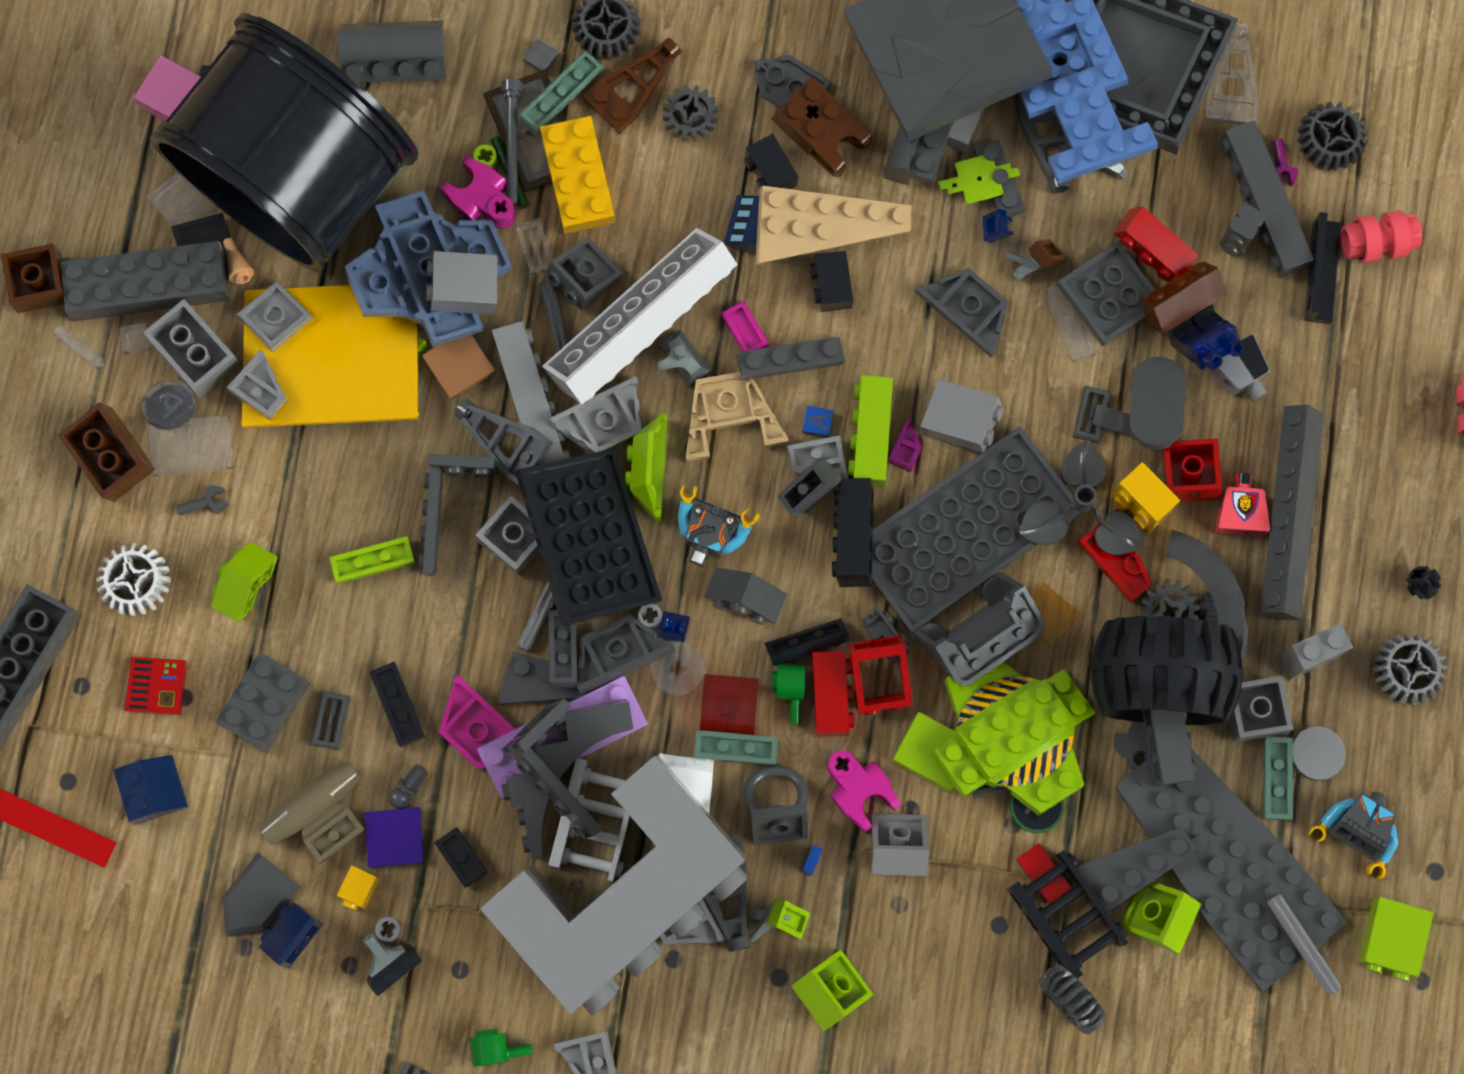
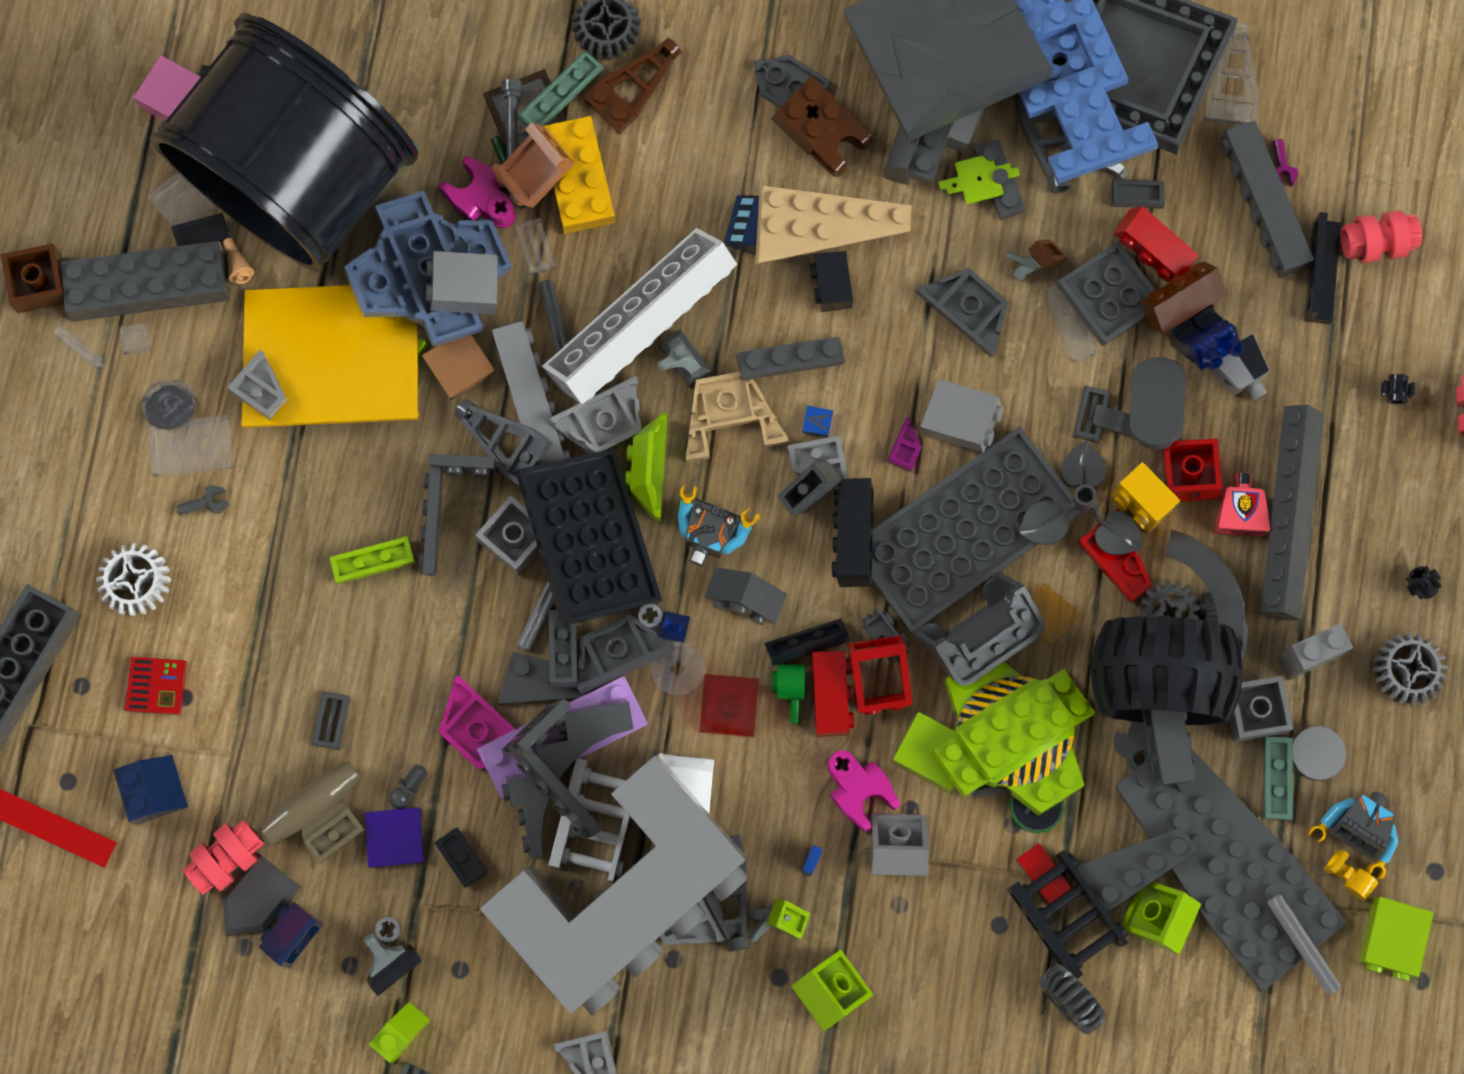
(106, 452): reddish brown brick -> none
(191, 348): light grey brick -> none
(214, 864): none -> coral piece
(241, 579): lime brick -> none
(263, 702): dark grey brick -> none
(274, 316): light grey tile -> none
(357, 888): yellow brick -> none
(392, 51): dark grey brick -> none
(397, 704): black plate -> none
(399, 1032): none -> lime slope
(488, 150): lime bush -> none
(492, 1048): green piece -> none
(533, 167): none -> nougat panel
(540, 56): flat silver tile -> none
(582, 273): dark grey plate -> none
(700, 116): dark grey gear -> none
(736, 747): sand green plate -> none
(744, 328): dark pink tile -> none
(770, 164): black brick -> none
(780, 821): dark grey tile -> none
(872, 428): lime brick -> none
(996, 225): clear blue tile -> none
(1137, 193): none -> dark grey tile
(1242, 230): dark grey brick -> none
(1343, 118): dark grey gear -> none
(1357, 881): none -> yellow leg
(1397, 389): none -> black gear

